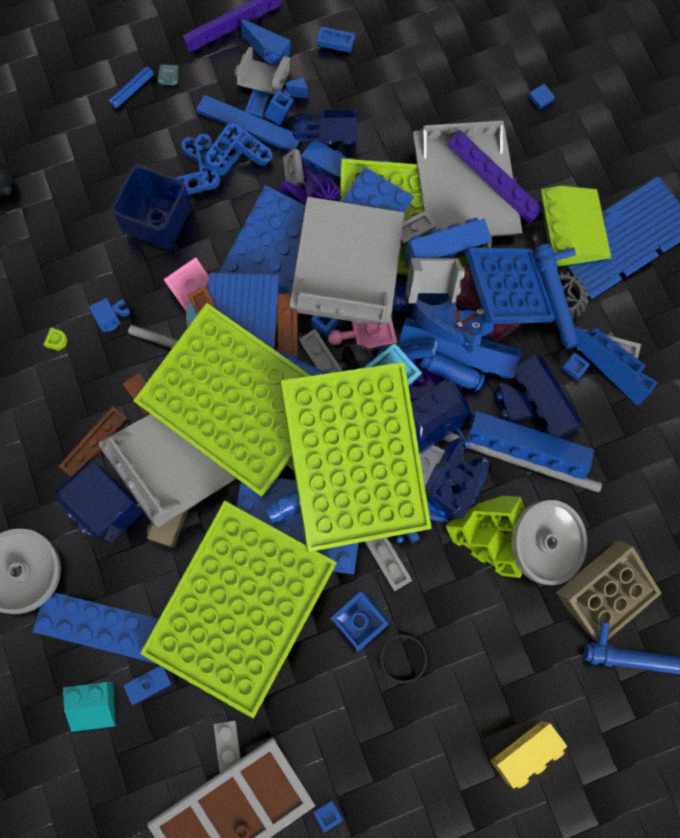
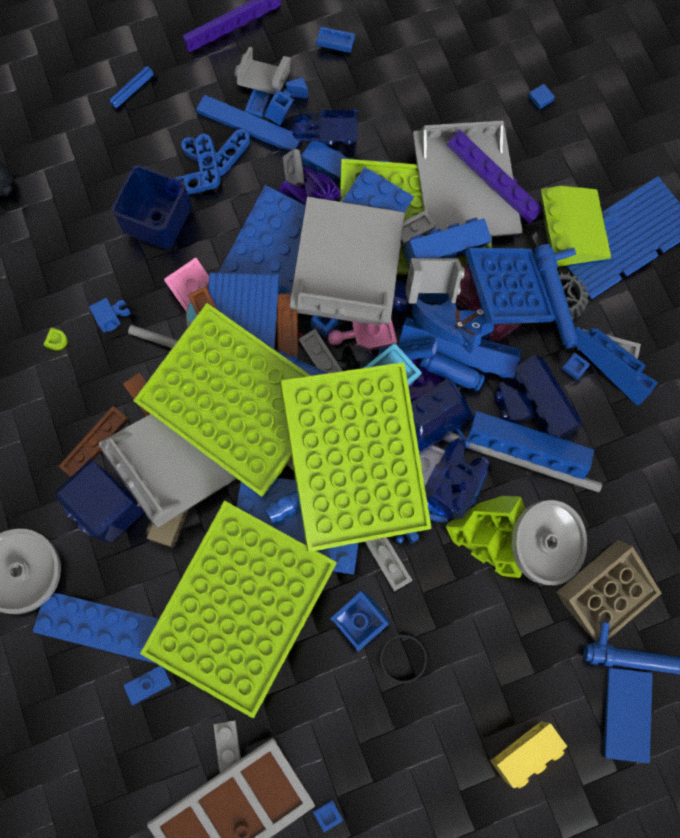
(89, 706): teal slope -> none
(168, 74): clear light blue tile -> none
(237, 142): blue beam -> none
(267, 44): blue slope -> none
(628, 715): none -> blue tile

